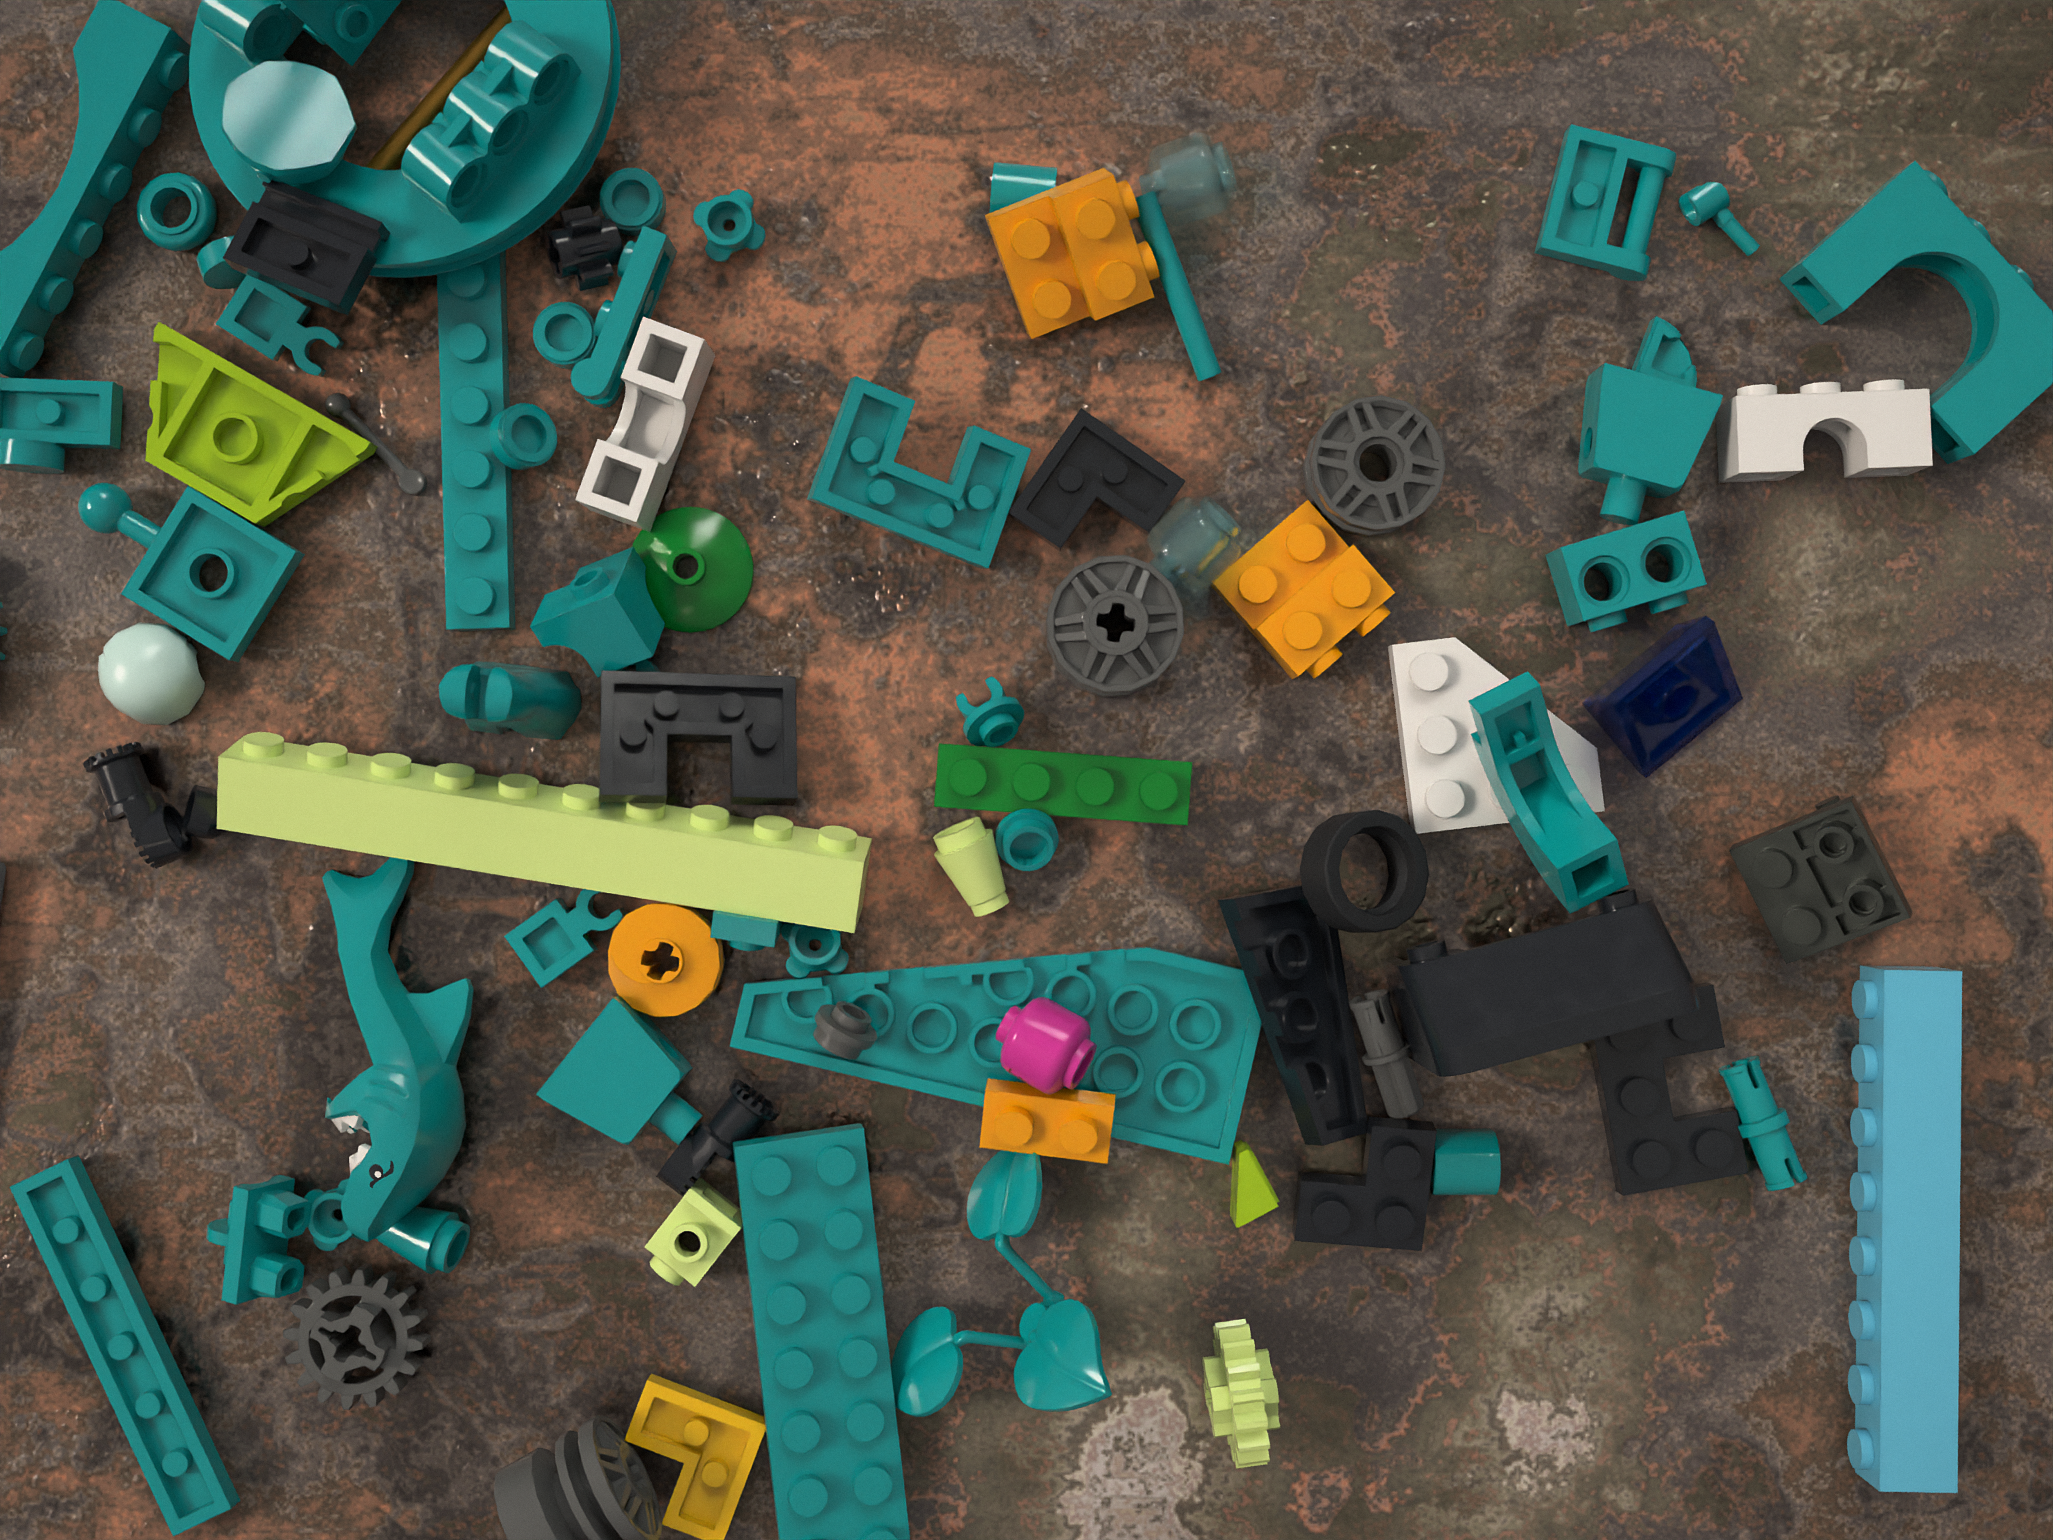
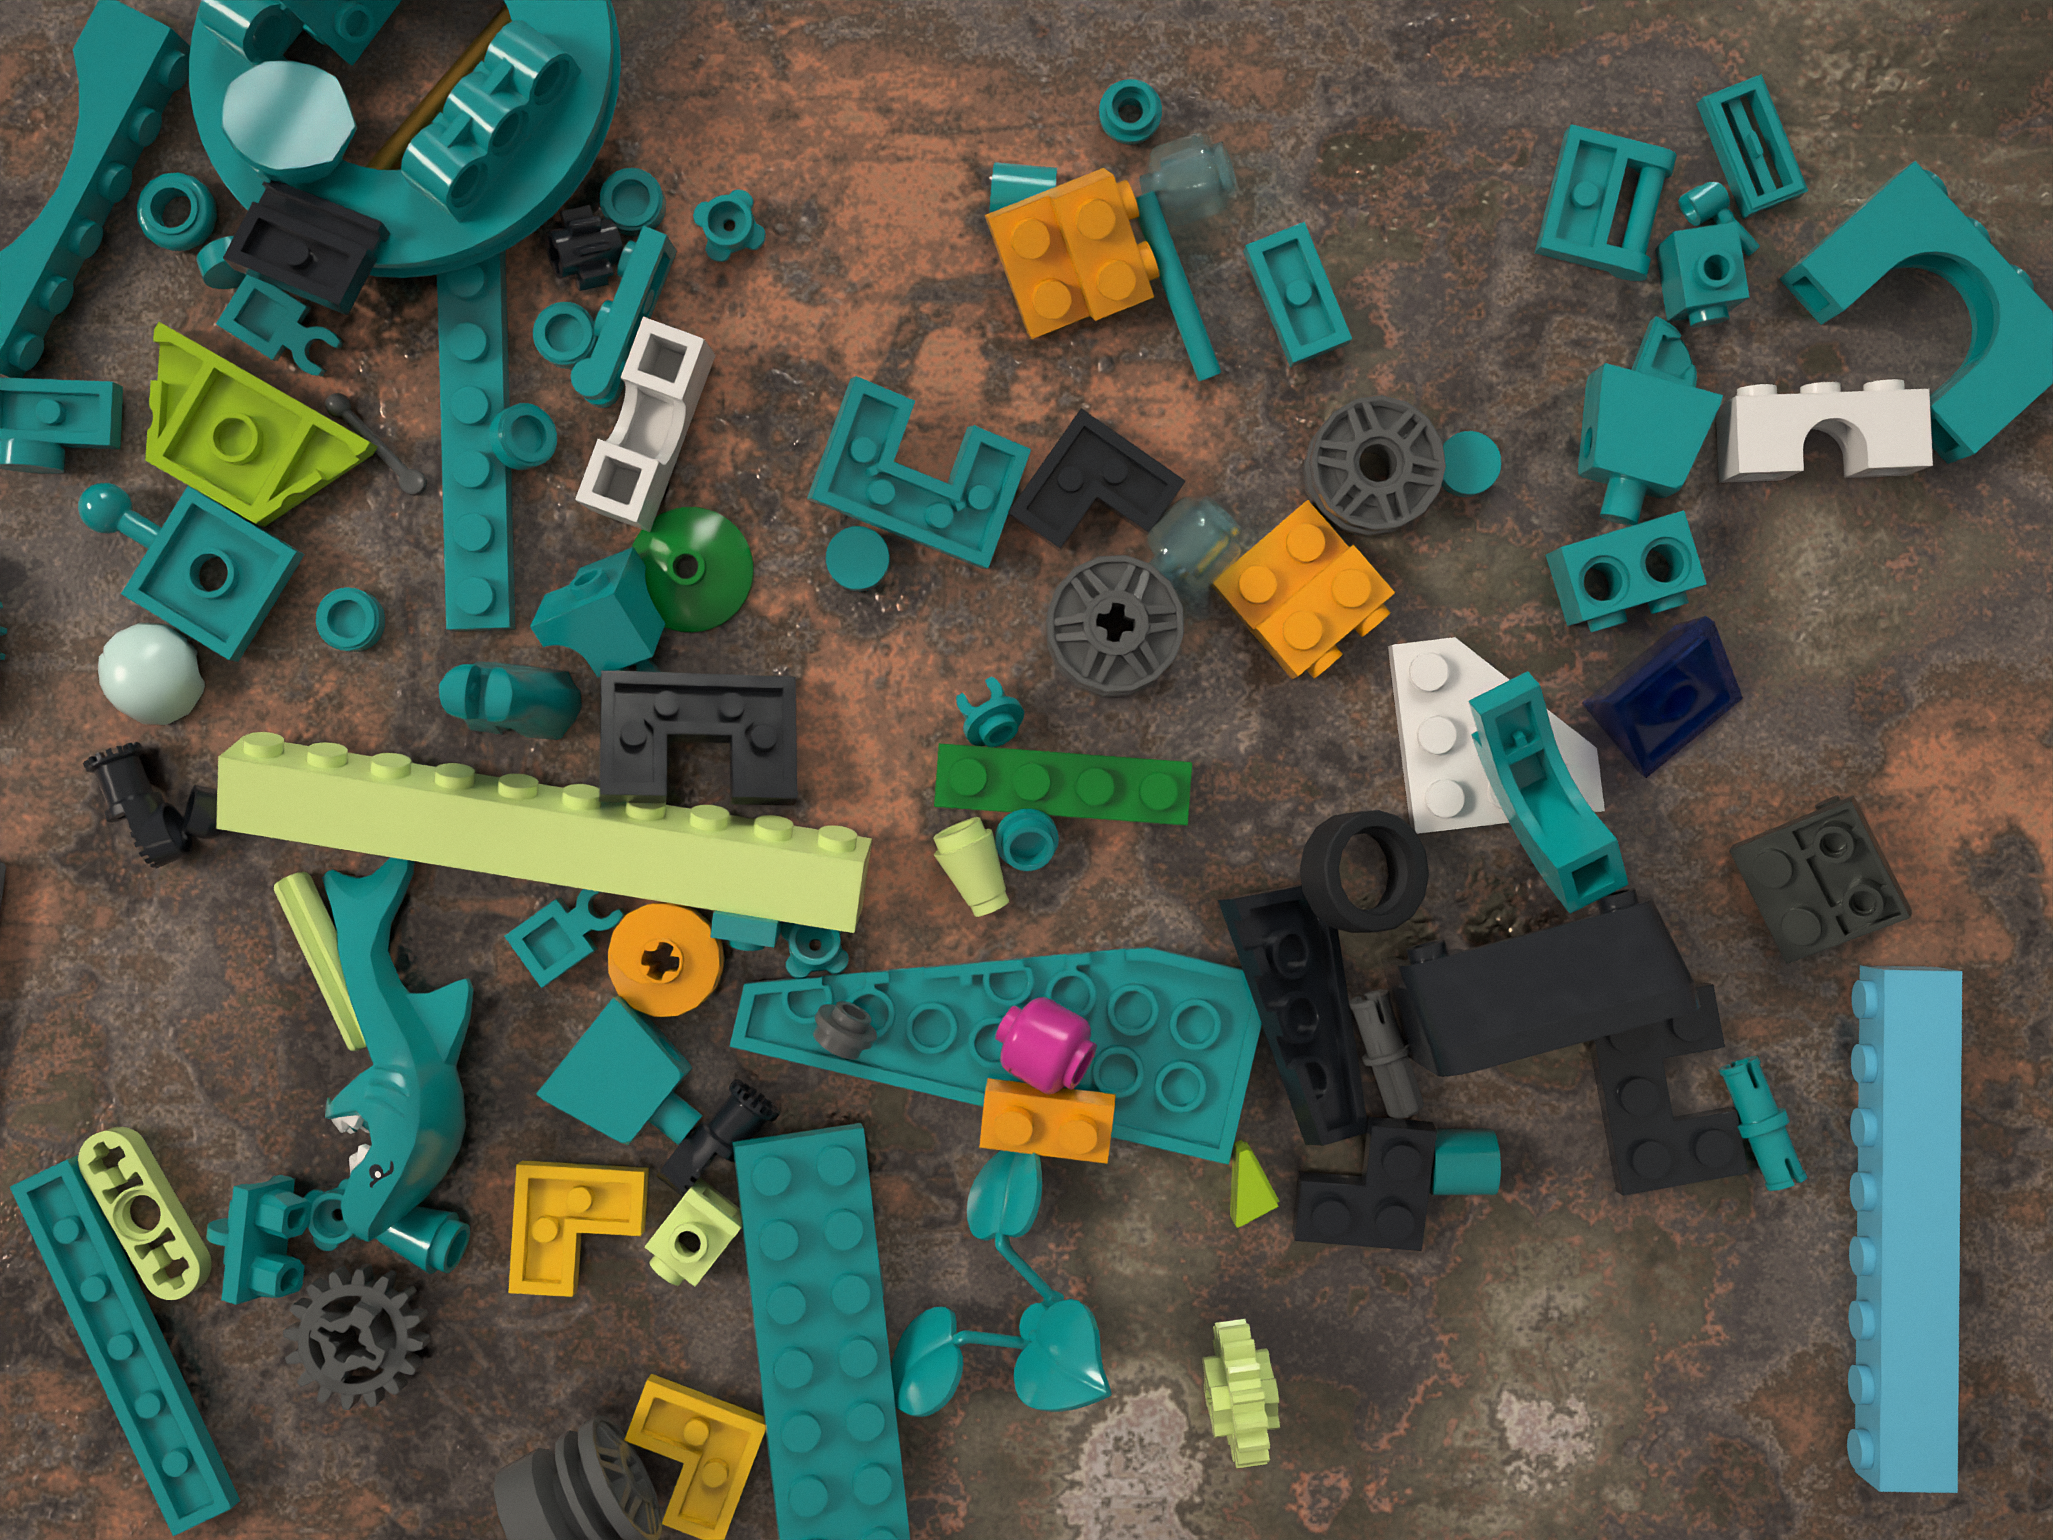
(116, 1207): none -> yellowish green beam
(320, 947): none -> yellowish green axle
(350, 619): none -> teal tile
(557, 1205): none -> yellow plate
(858, 558): none -> teal tile
(1130, 93): none -> teal plate
(1297, 294): none -> teal plate
(1470, 464): none -> teal tile
(1702, 274): none -> teal brick
(1730, 157): none -> teal tile

